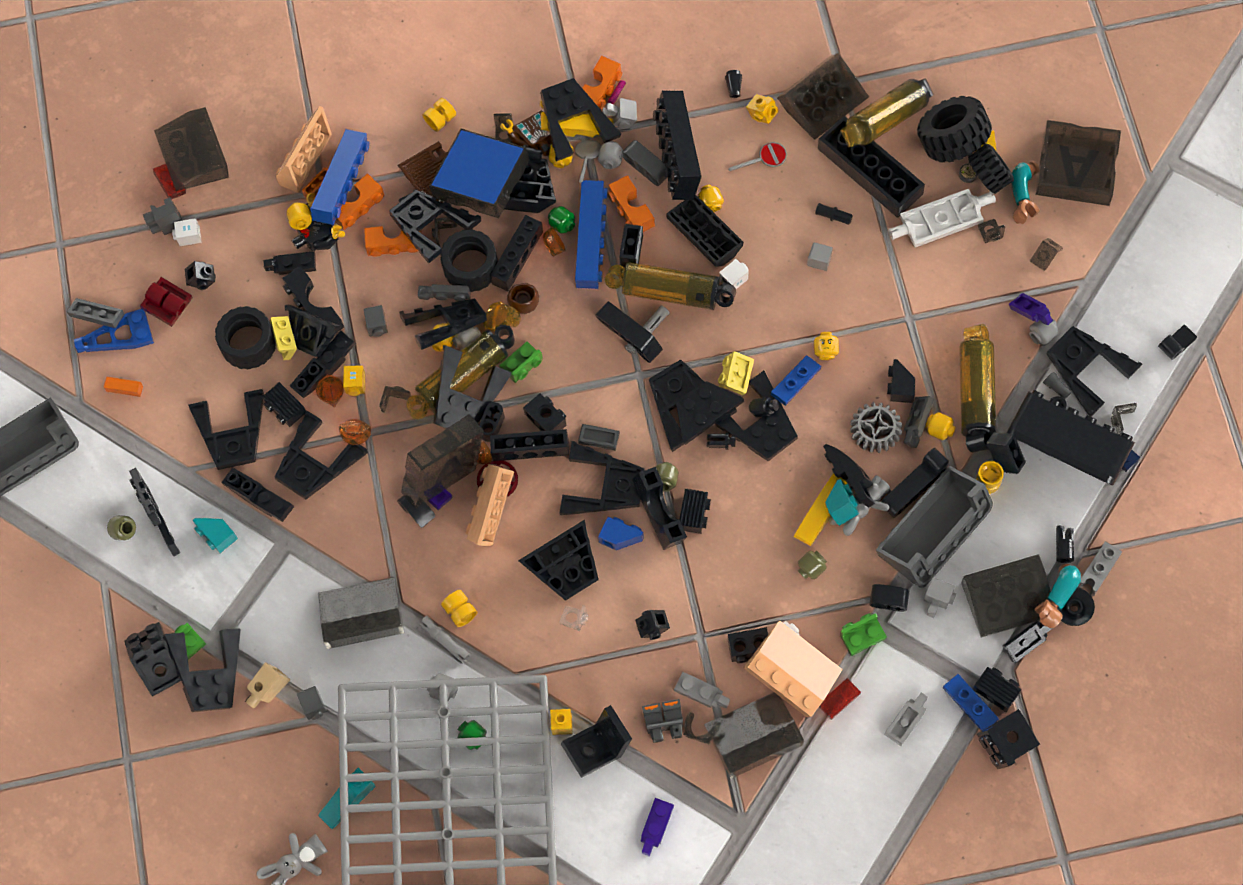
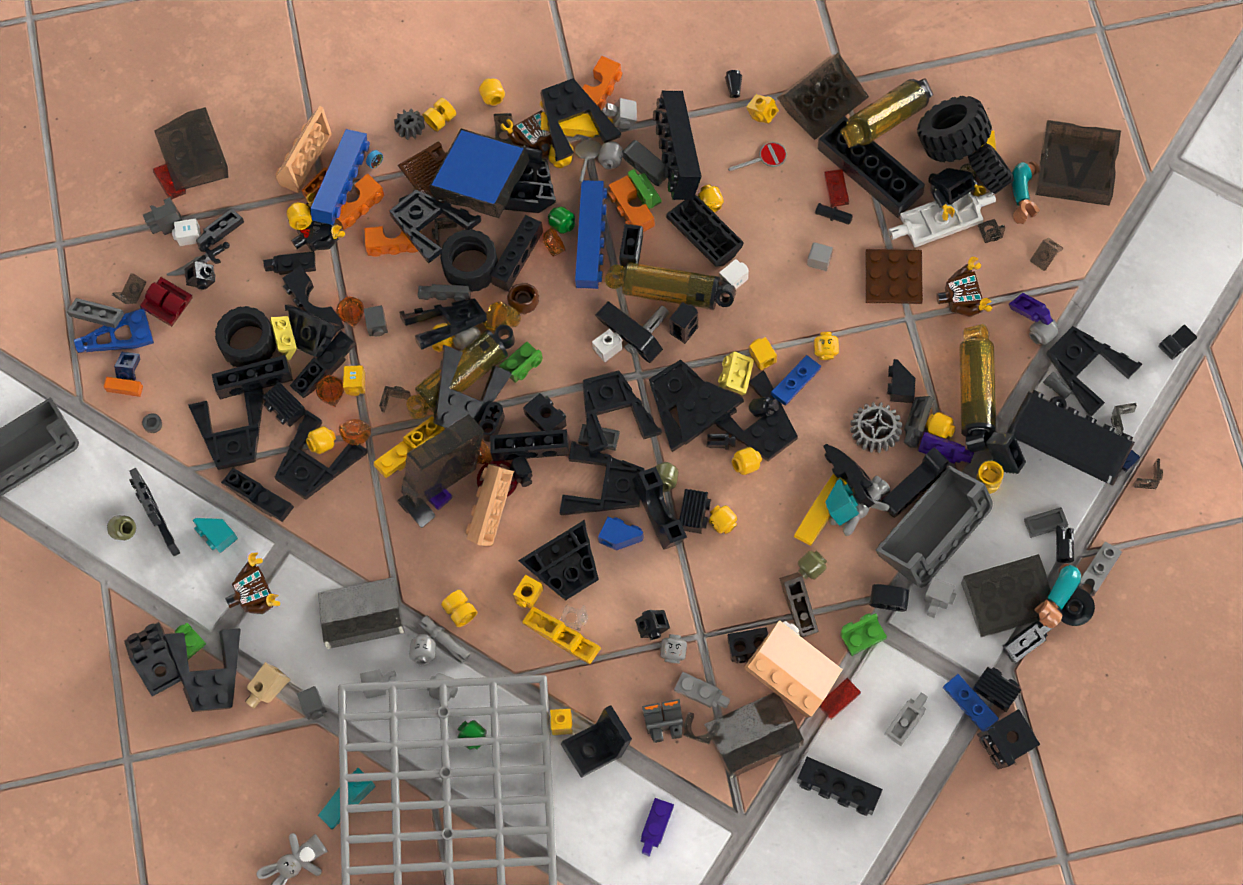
(126, 365): none -> dark blue bracket
(132, 290): none -> clear smoke bracket
(152, 423): none -> dark grey tile
(210, 255): none -> piece
(219, 229): none -> black hinge
(252, 377): none -> black brick
(252, 589): none -> torso
(320, 440): none -> yellow head
(350, 310): none -> clear orange hat
(374, 159): none -> tile
(375, 676): none -> light grey brick
(396, 457): none -> yellow slope
(409, 124): none -> dark grey gear
(422, 649): none -> light grey head
(491, 91): none -> yellow head
(522, 471): none -> black arm
(527, 584): none -> yellow brick
(561, 635): none -> yellow slope
(607, 345): none -> white brick
(607, 394): none -> black wing
(617, 91): dark pink piece -> none
(645, 190): none -> bright green bracket
(673, 649): none -> light grey head
(684, 322): none -> black brick
(723, 519): none -> yellow head
(746, 461): none -> yellow head
(762, 353): none -> yellow brick
(799, 604): none -> dark brown slope
(813, 768): none -> black brick
(836, 188): none -> clear red plate
(894, 276): none -> reddish brown plate
(951, 186): none -> black torso
(951, 450): none -> dark purple hinge
(964, 291): none -> torso
(1045, 522): none -> dark grey tile
(1153, 483): none -> clear smoke bracket

